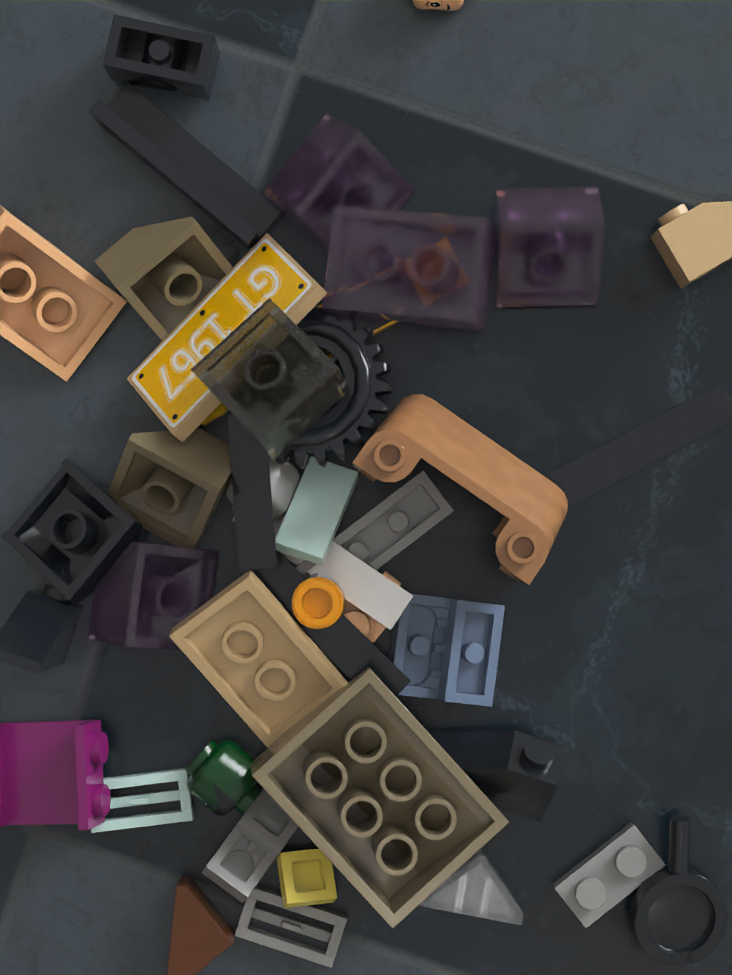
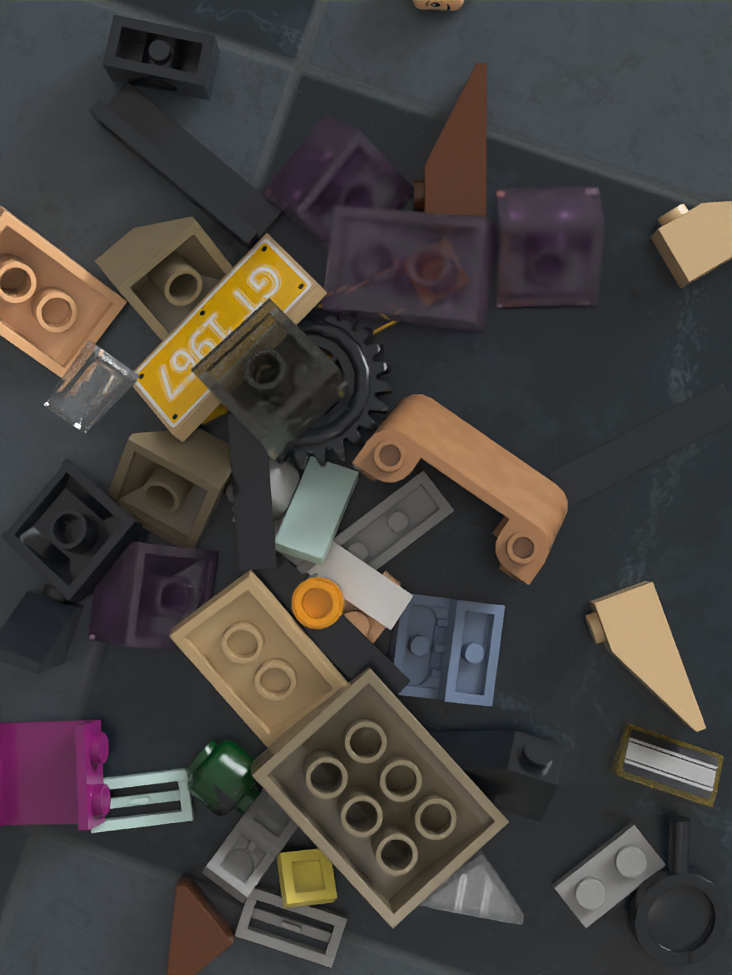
(90, 387): none -> clear slope
(457, 164): none -> reddish brown slope
(639, 637): none -> tan slope
(668, 765): none -> slope

